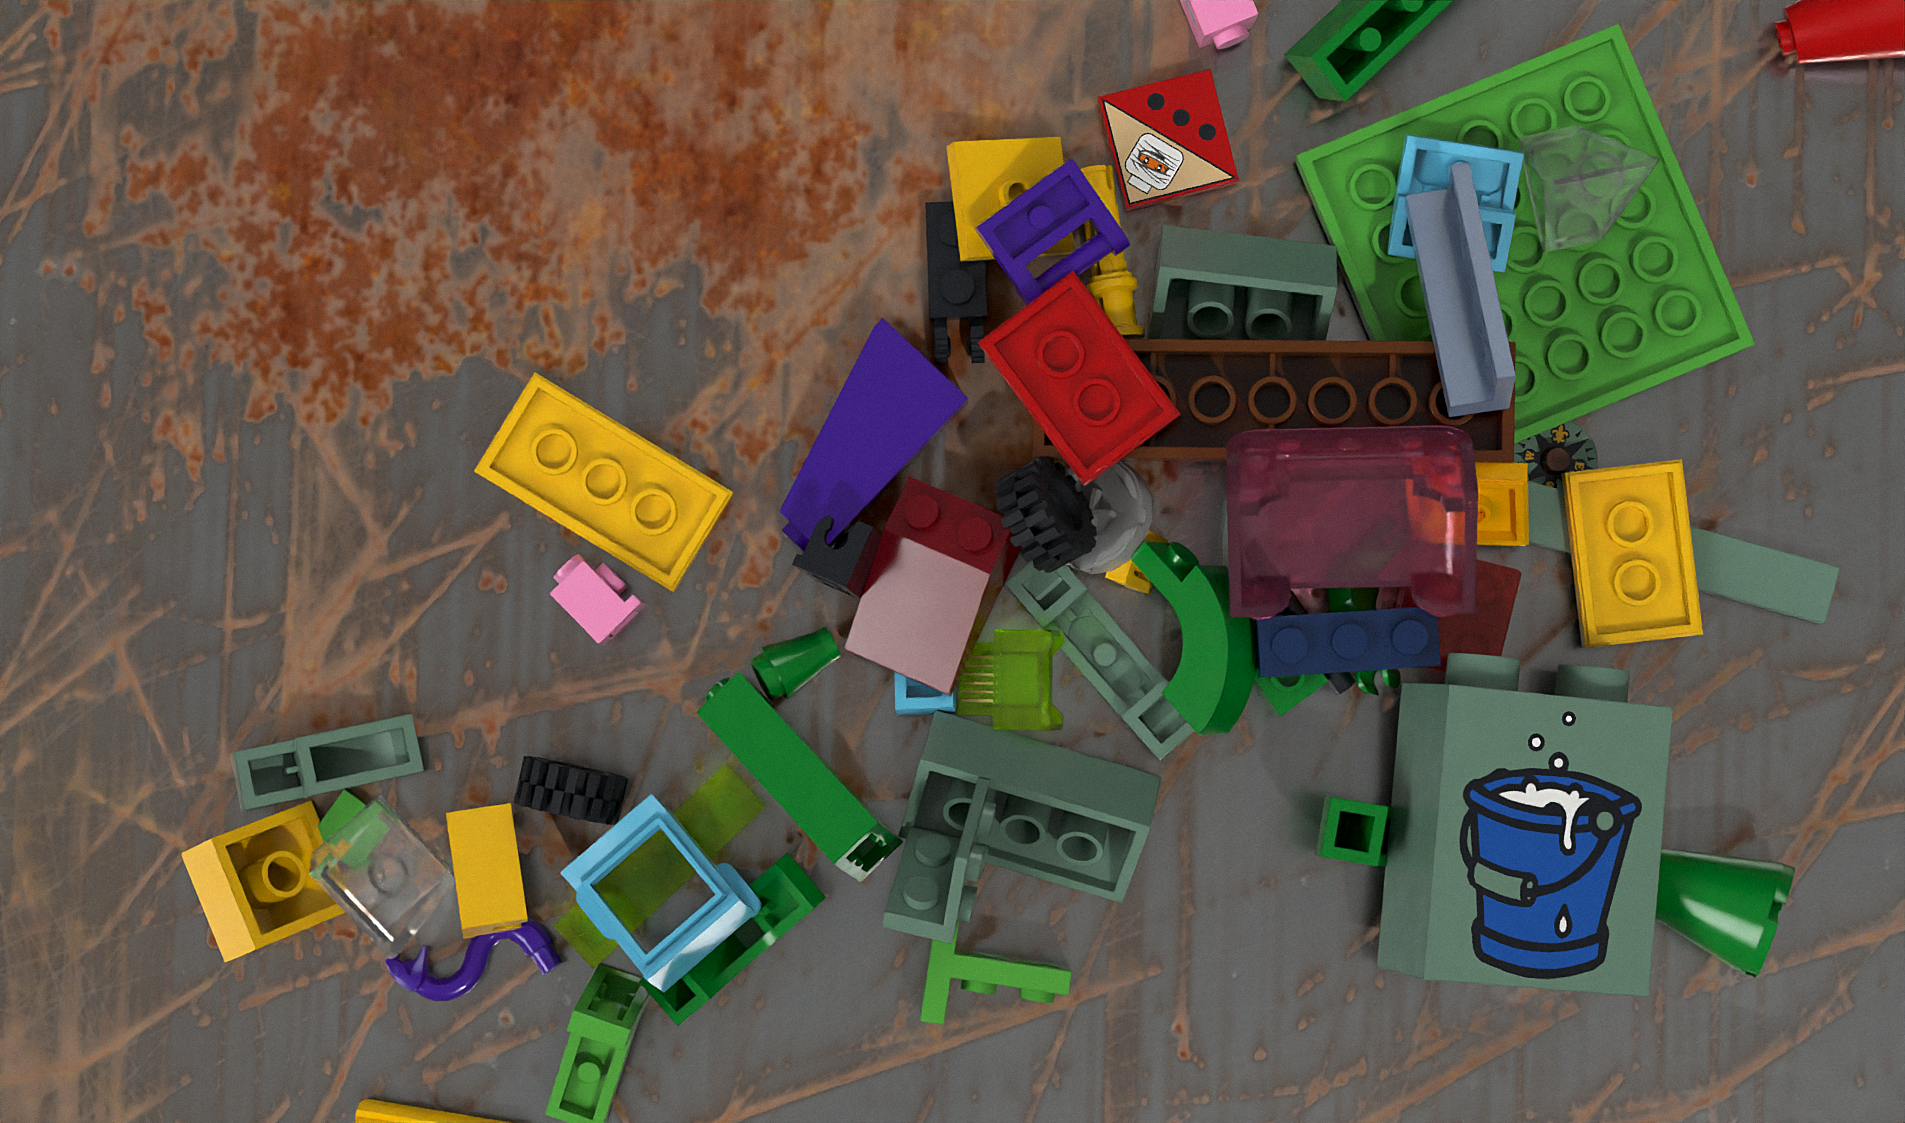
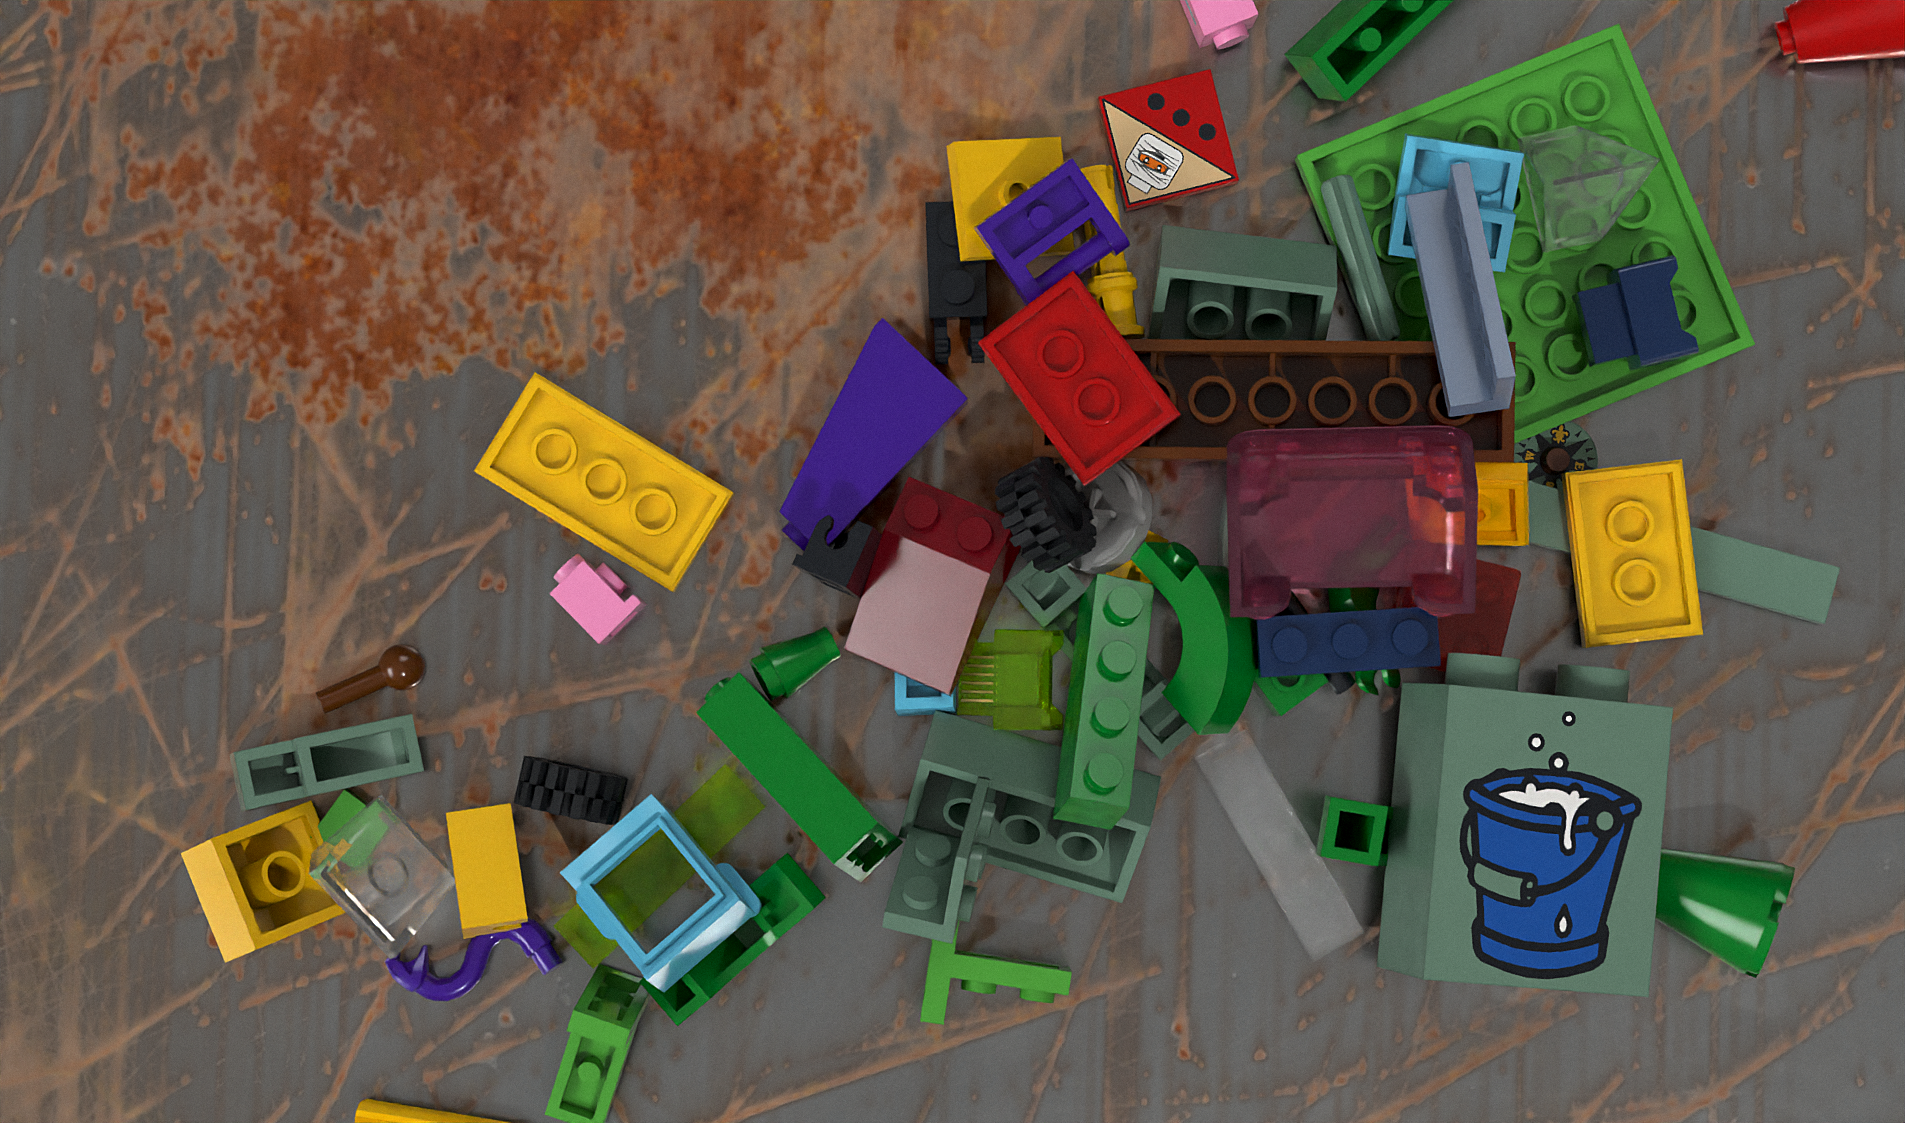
(398, 668): none -> reddish brown bar
(1104, 702): none -> green brick
(1279, 845): none -> clear tile
(1360, 259): none -> sand green axle
(1634, 317): none -> dark blue piece

